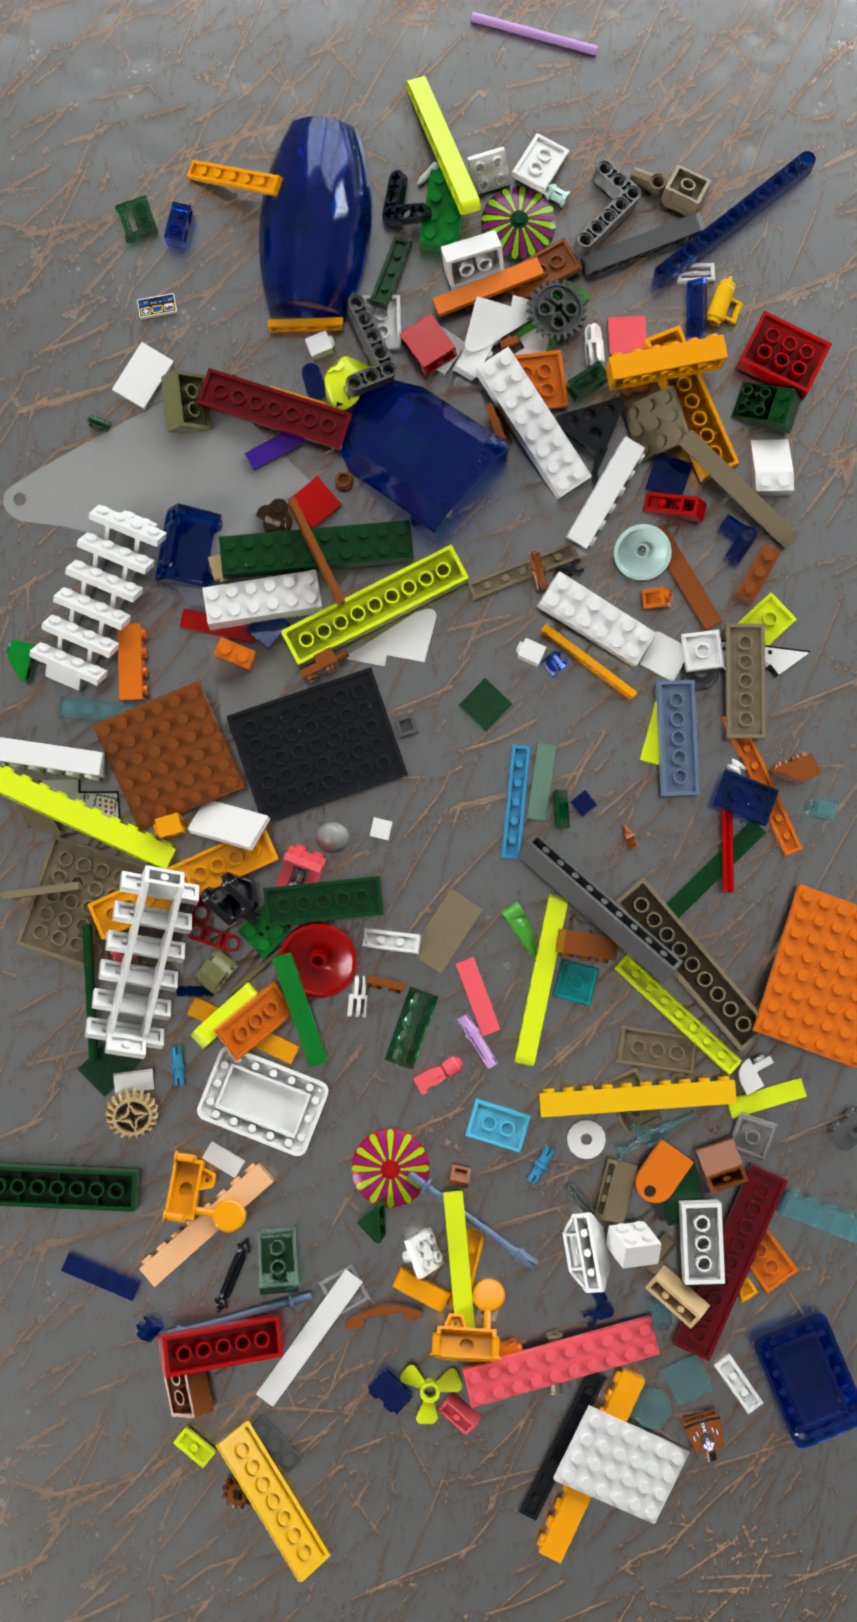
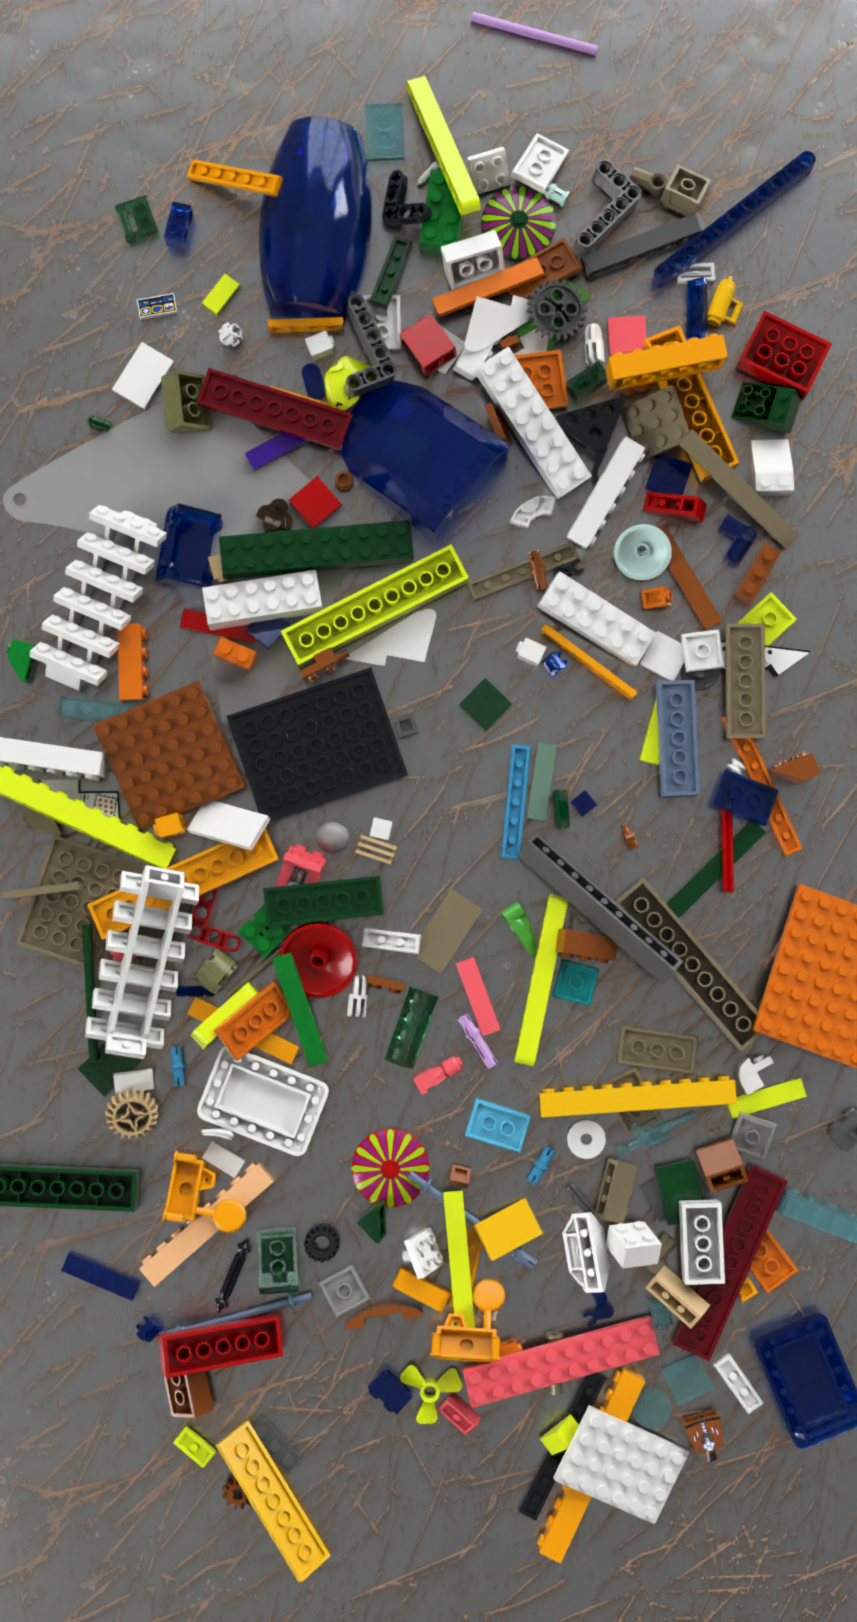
(212, 1130): none -> white piece
(221, 294): none -> neon yellow tile
(230, 334): none -> white gear
(236, 904): black piece -> none
(309, 1338): white sticker -> none
(316, 552): dark orange tile -> none
(316, 1254): none -> black tyre
(361, 844): none -> tan tile
(384, 132): none -> clear light blue tile
(508, 1229): none -> yellow tile
(532, 509): none -> white tile
(560, 1436): none -> neon yellow slope
(663, 1171): orange tile -> none
(678, 1014): neon yellow tile -> none
(823, 809): clear light blue brick -> none

